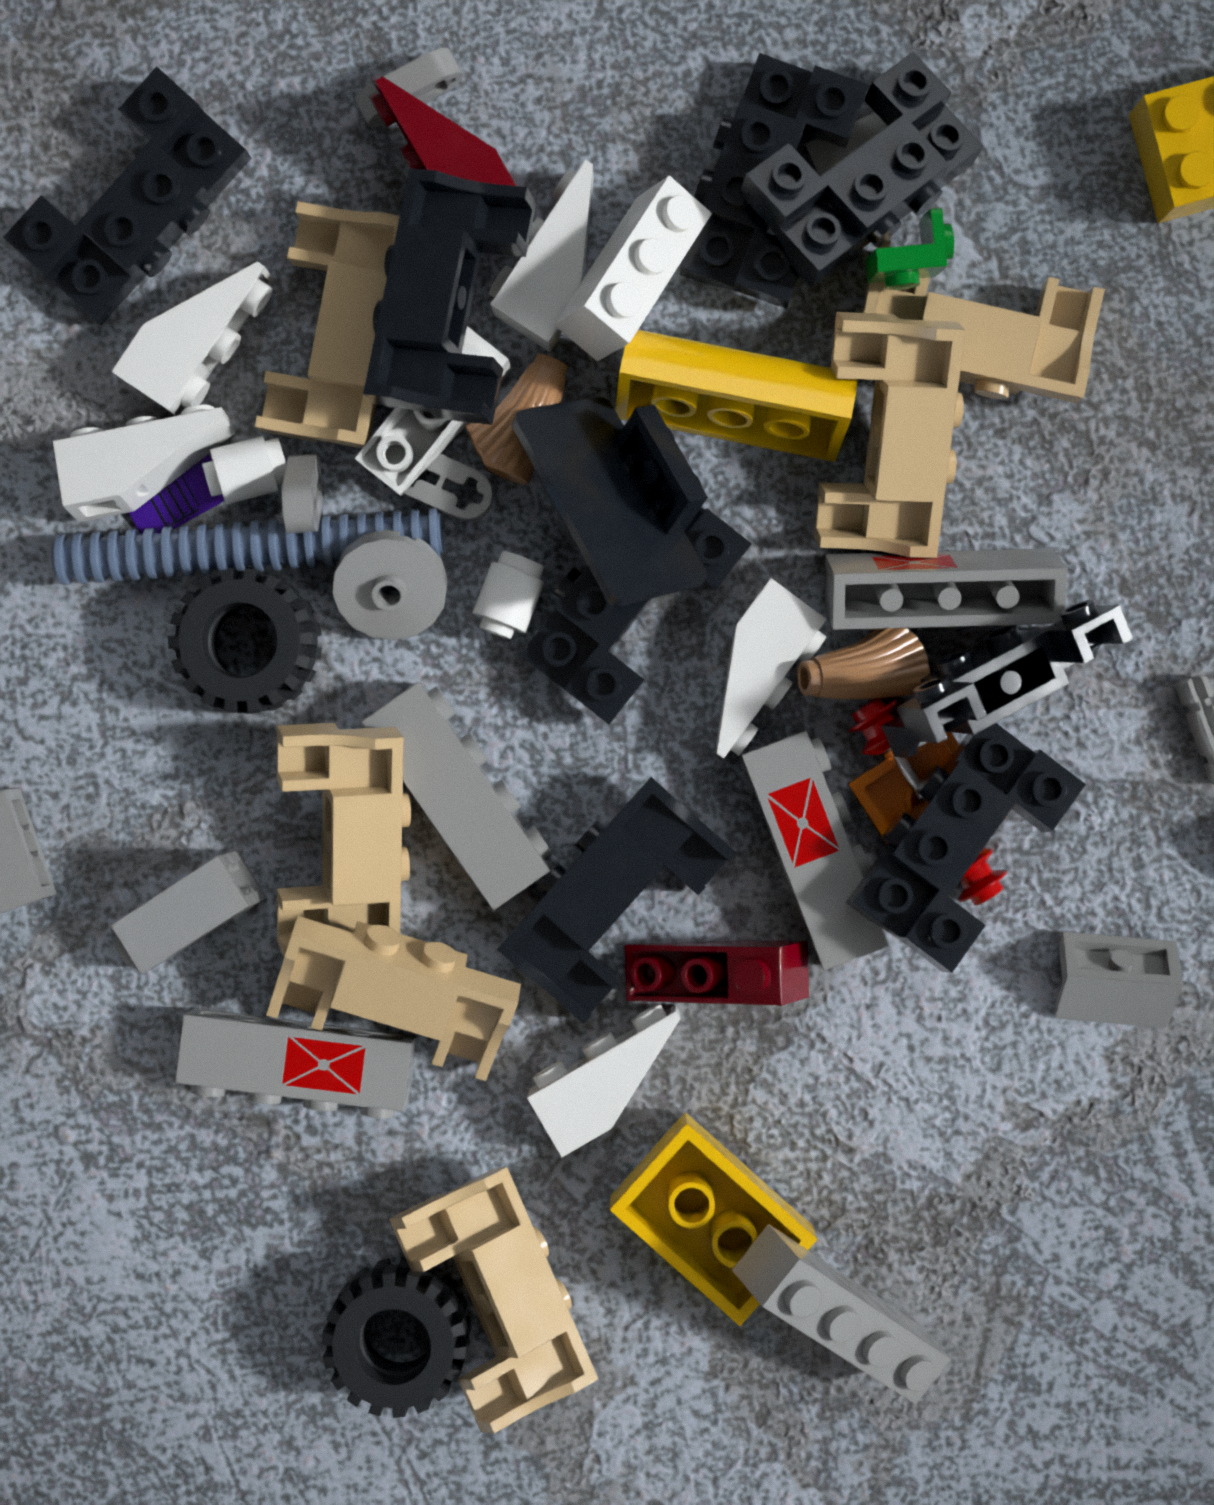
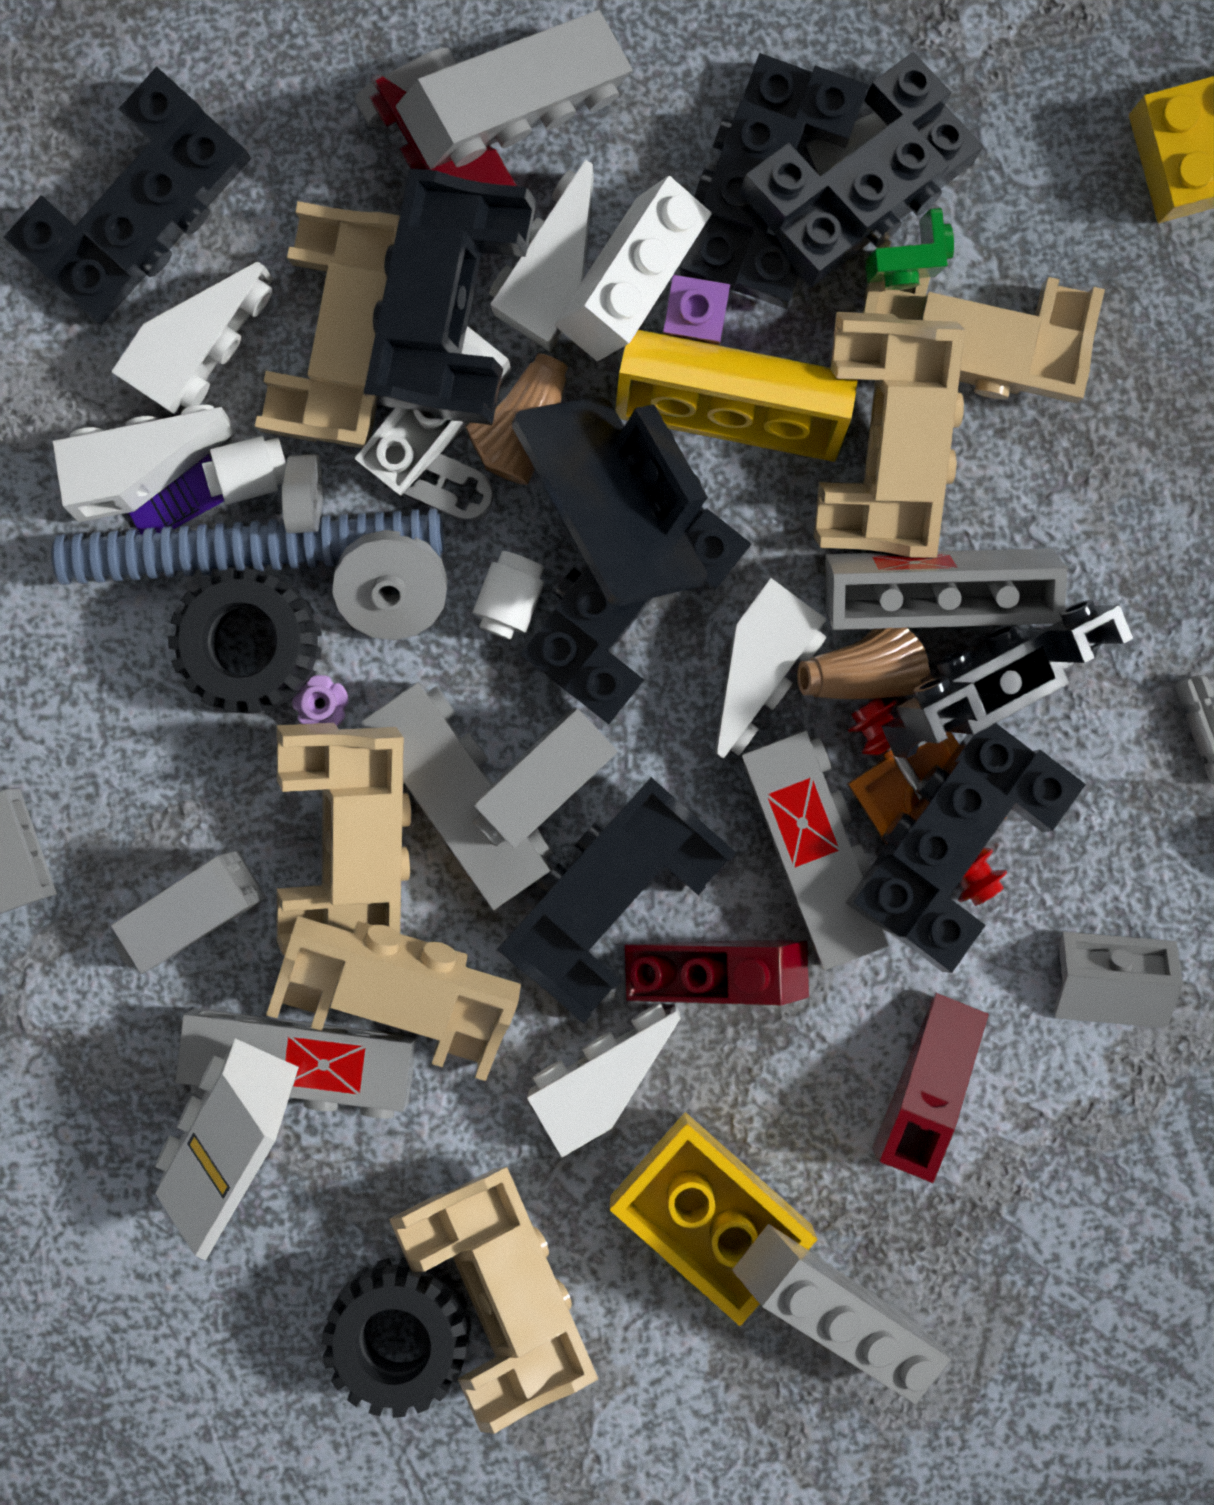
(223, 1141): none -> white slope
(321, 687): none -> lavender plate
(513, 90): none -> light grey brick
(542, 779): none -> light grey slope
(696, 309): none -> medium lavender brick
(931, 1089): none -> dark red slope

